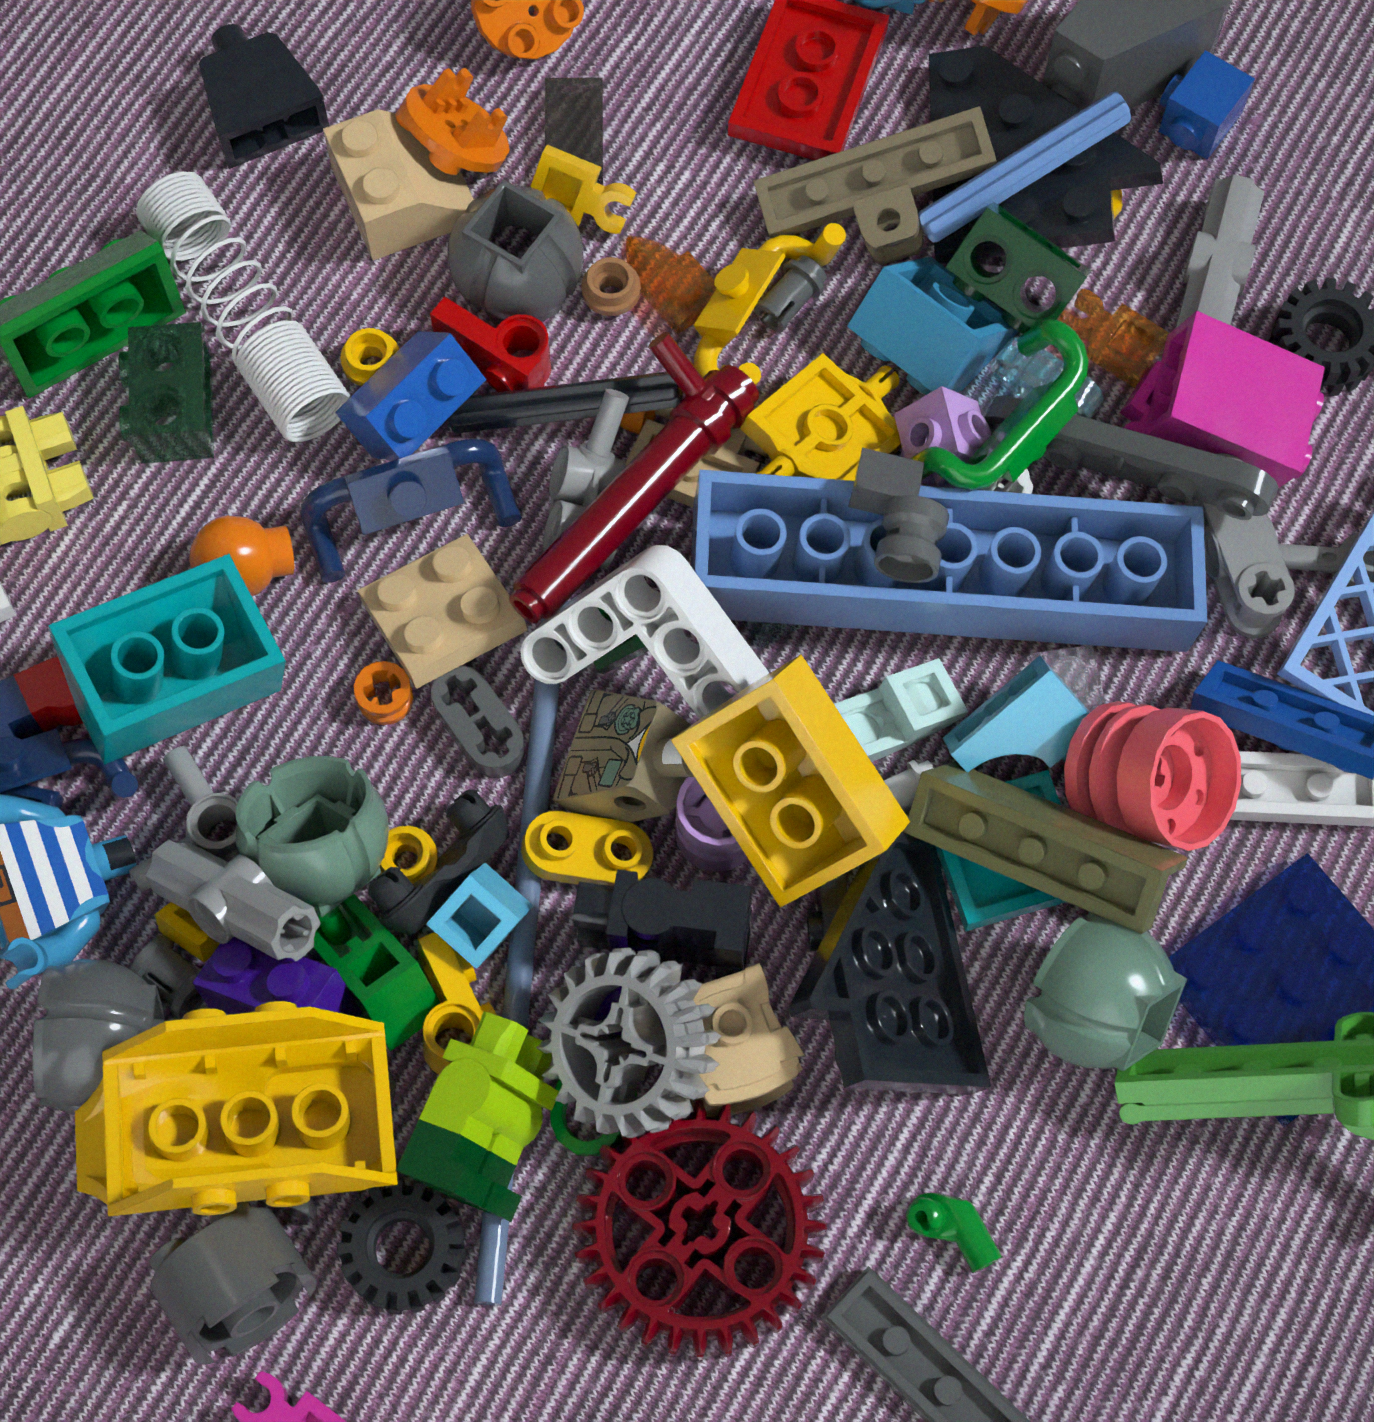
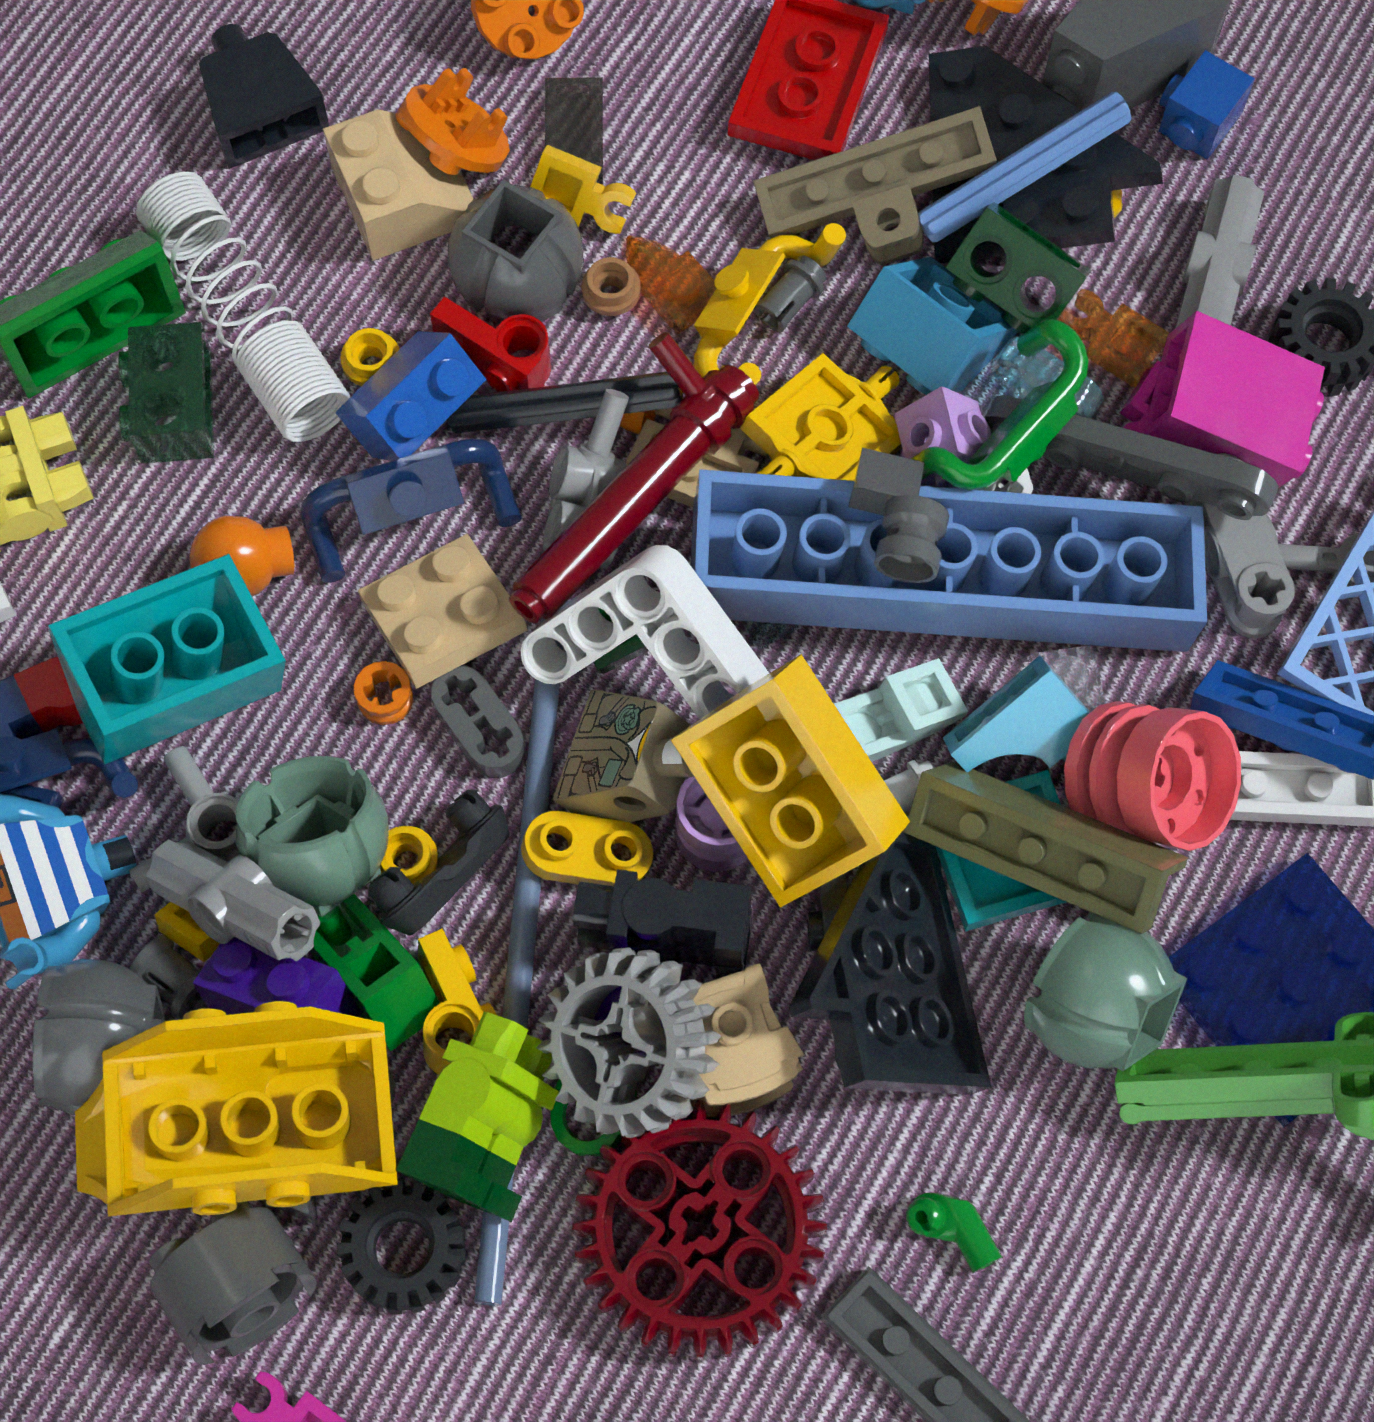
(480, 915): medium azure brick -> none

